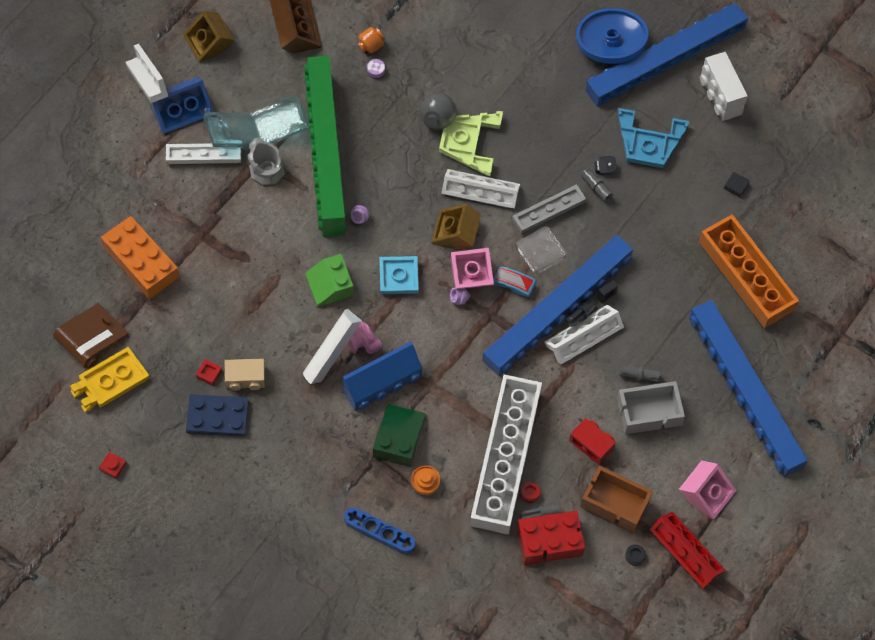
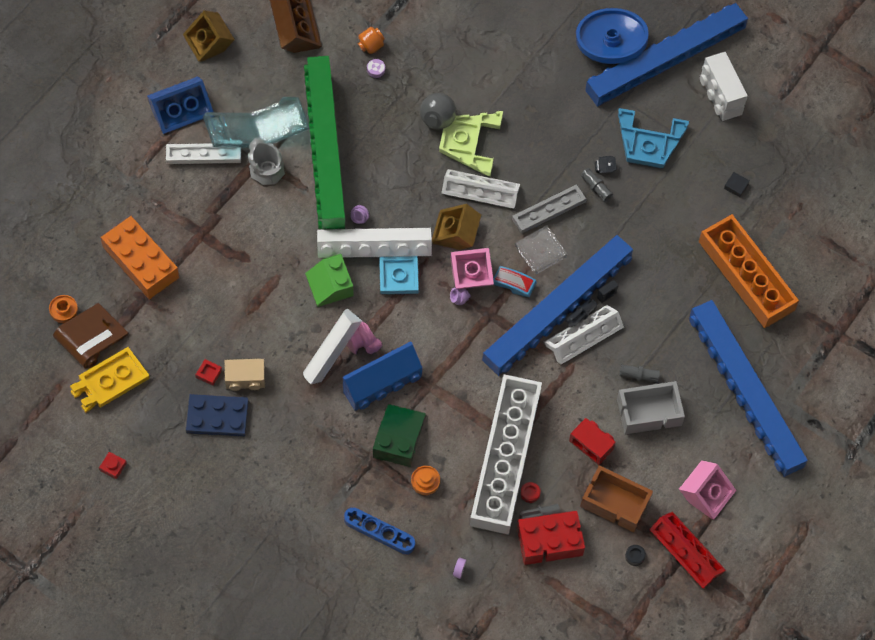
(63, 308): none -> orange plate
(147, 75): white fence -> none
(374, 242): none -> white brick
(459, 568): none -> lavender tile

